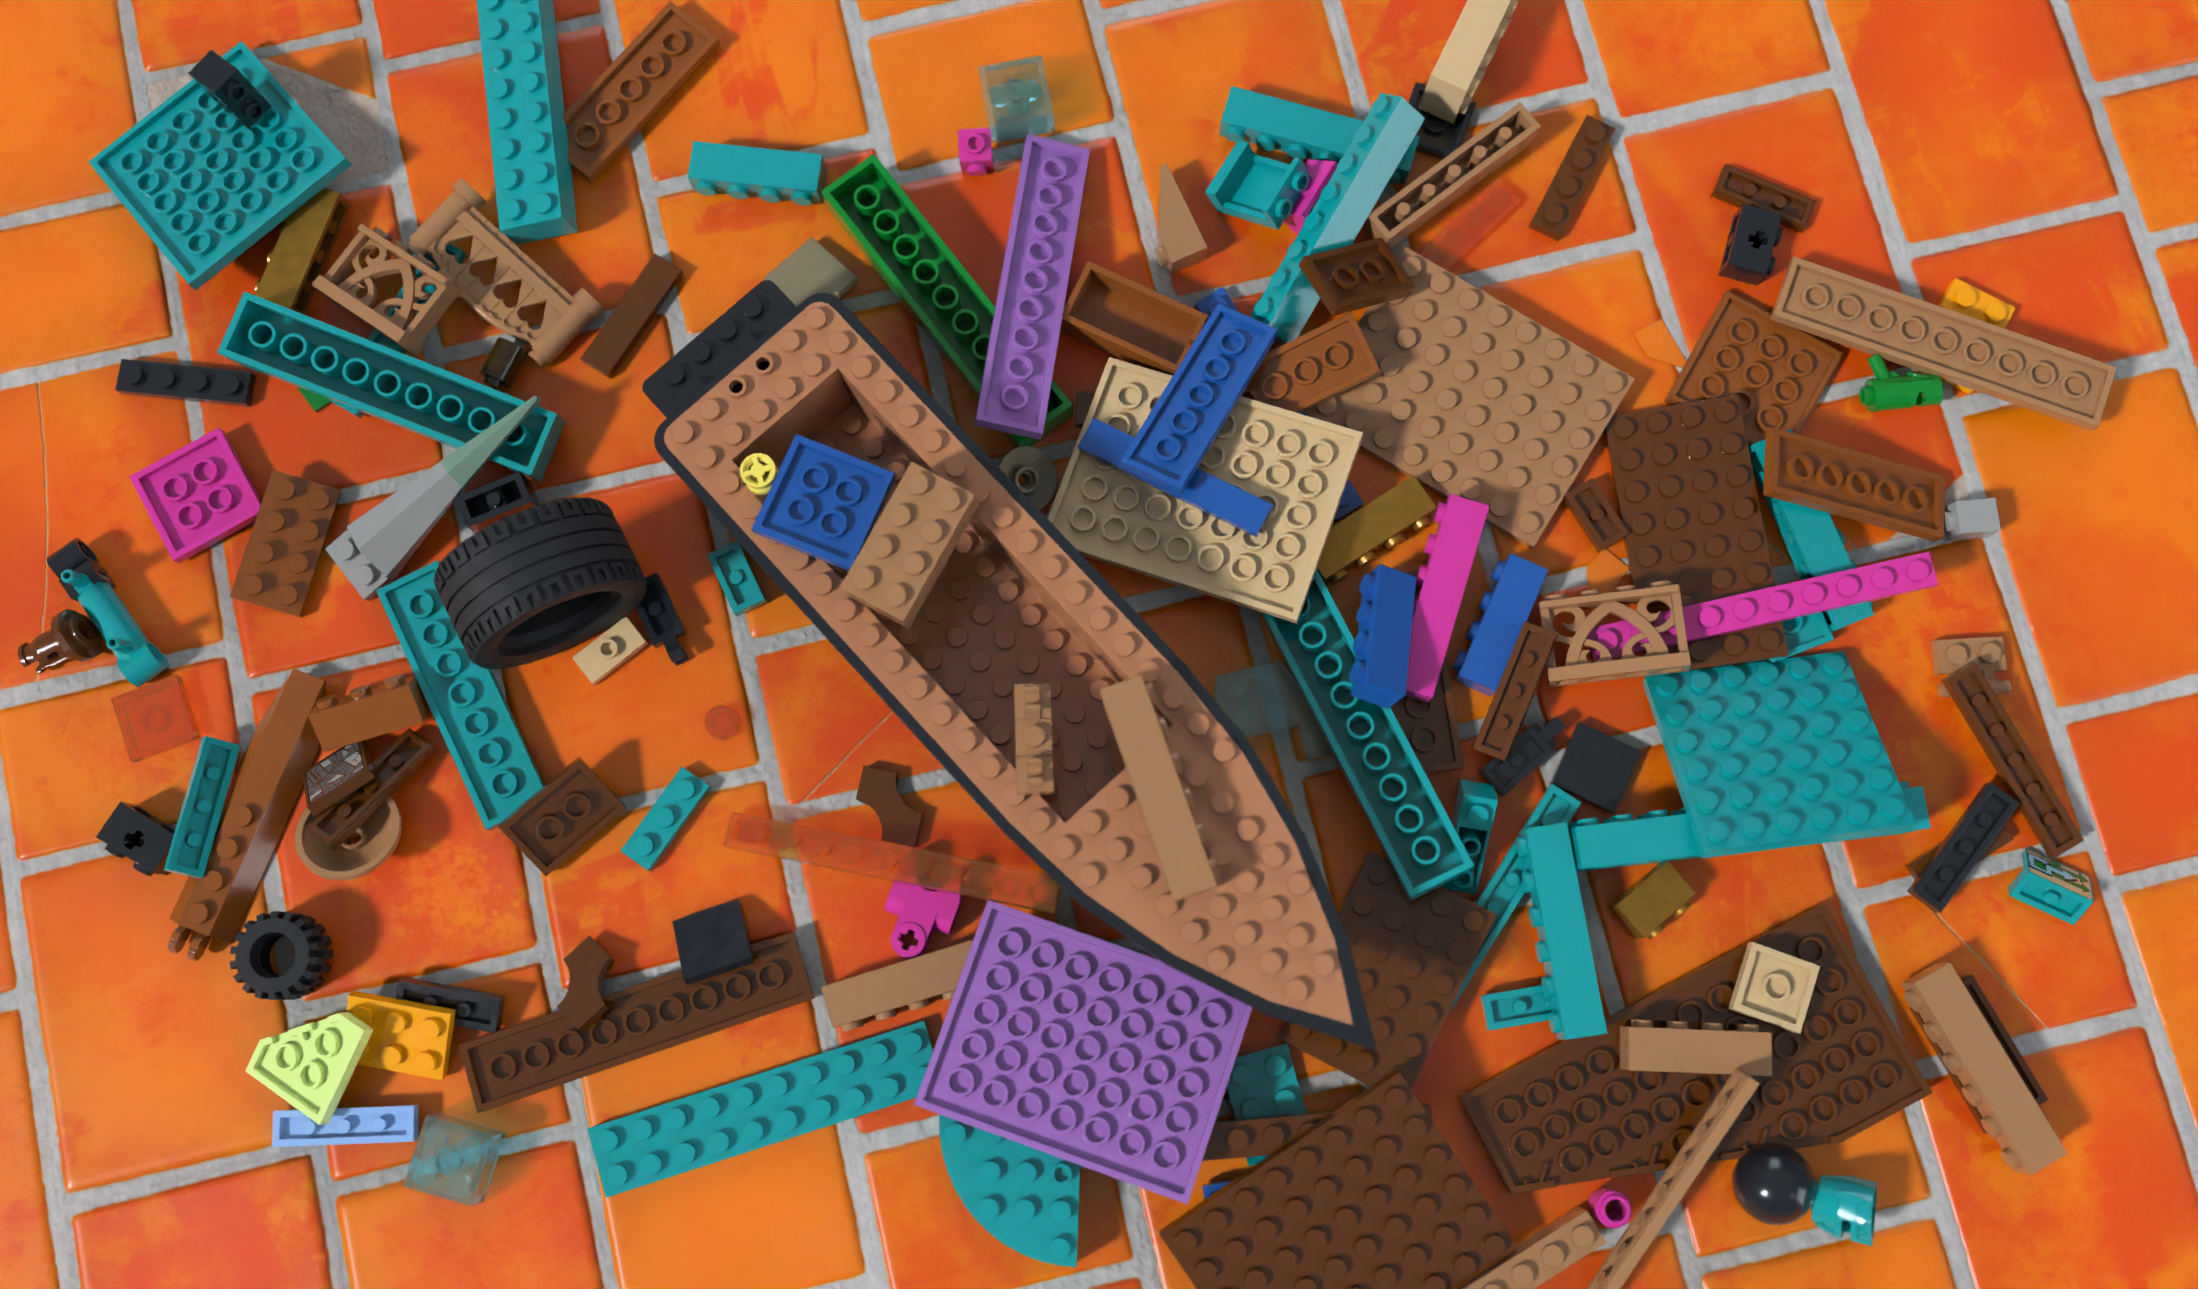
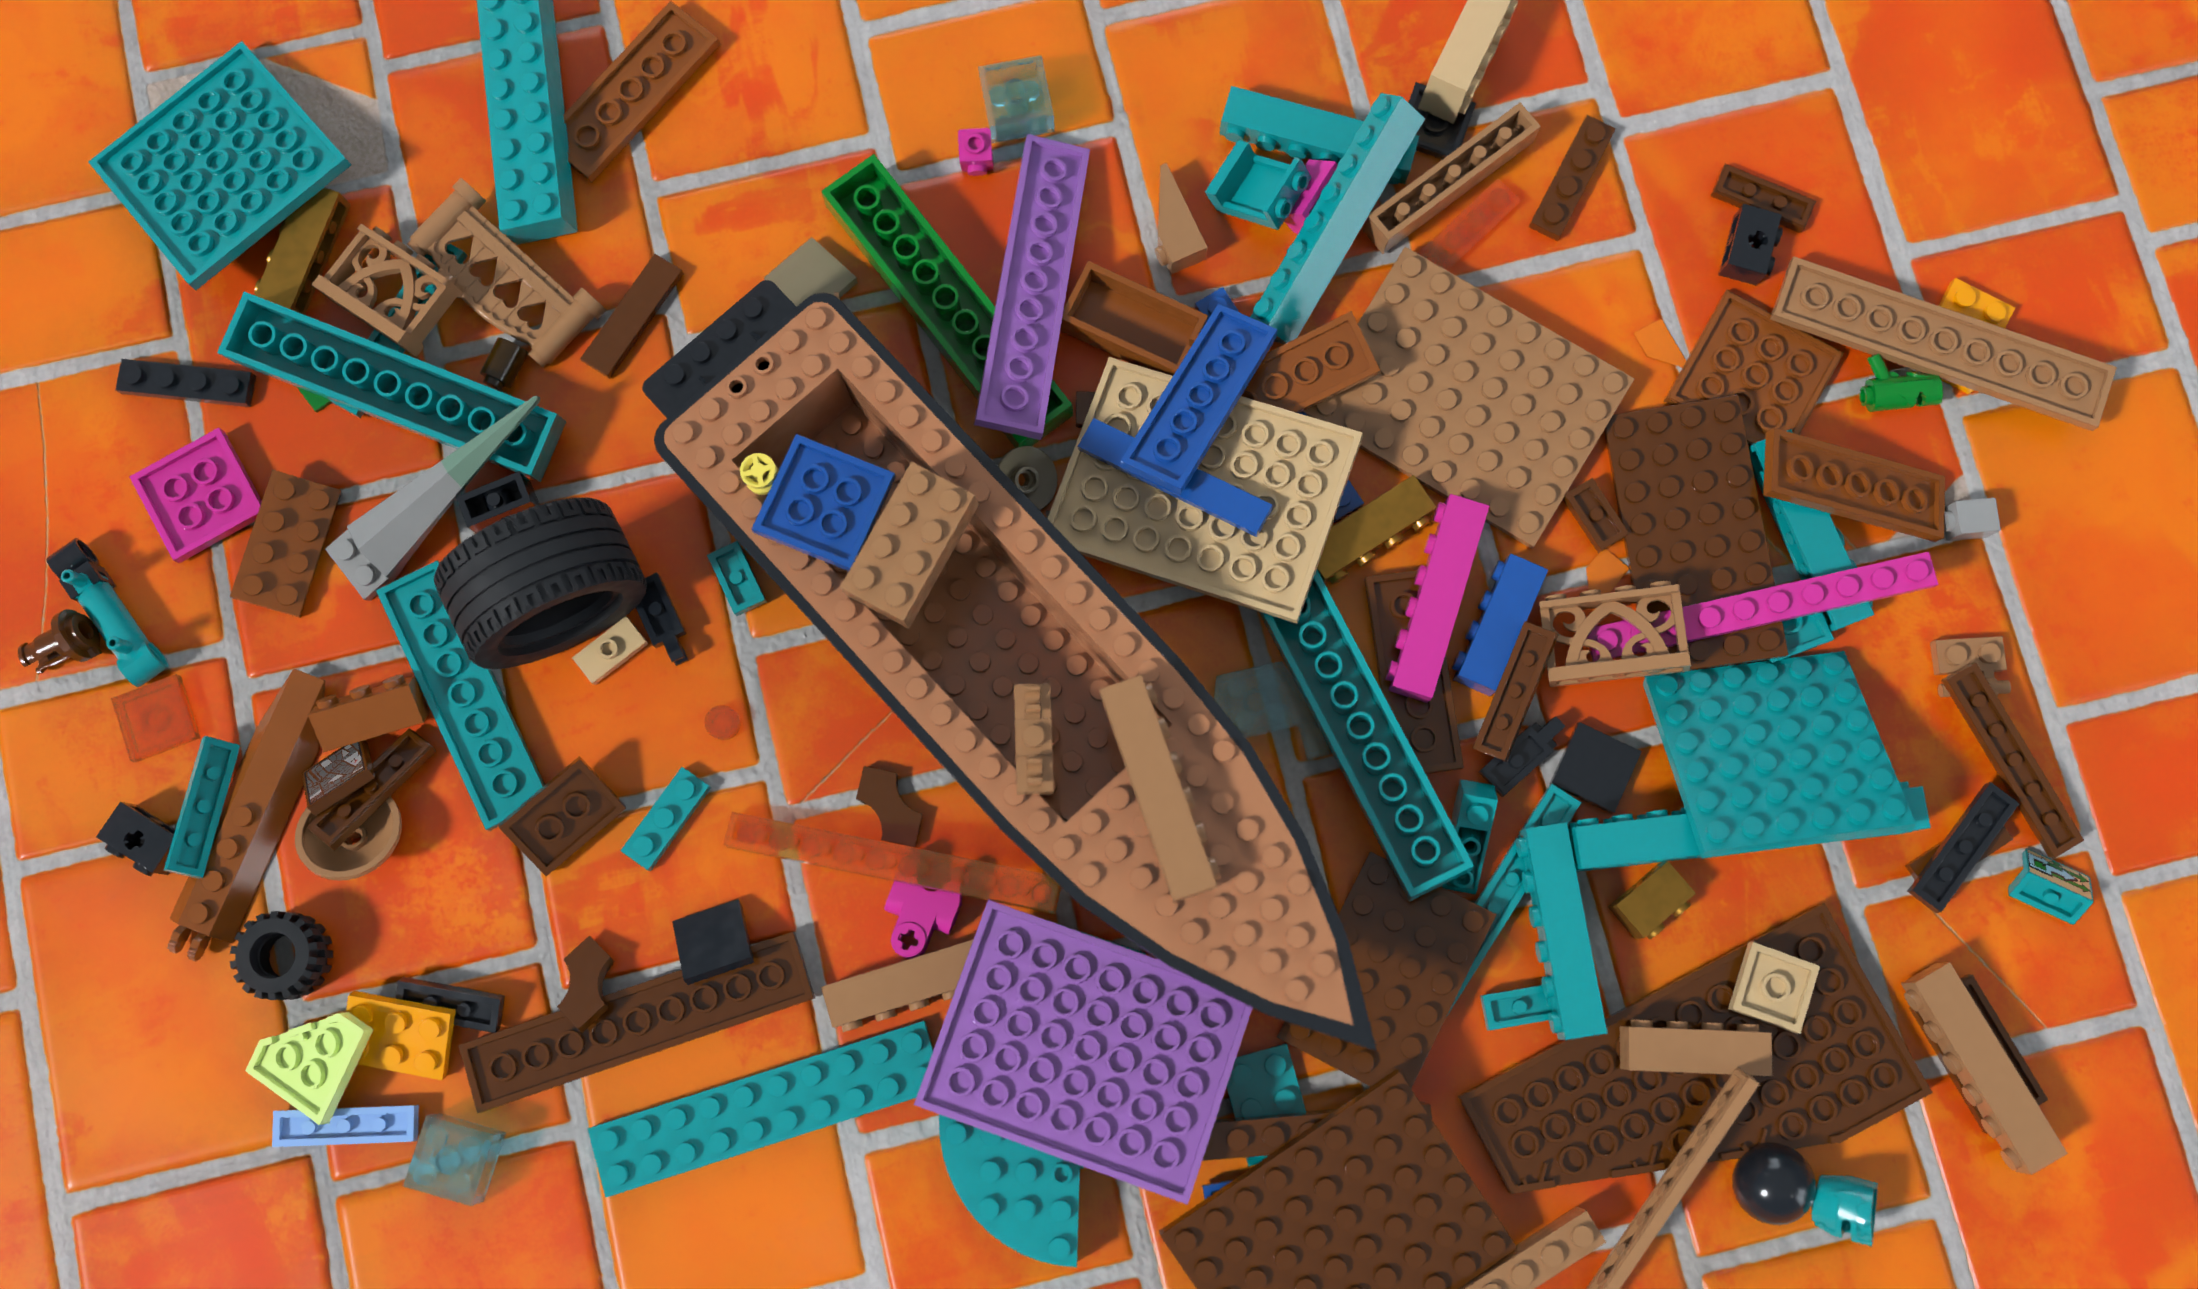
(229, 89): black brick -> none
(757, 173): teal brick -> none
(1357, 276): reddish brown plate -> none
(1383, 636): blue brick -> none
(1619, 1211): dark pink brick -> none

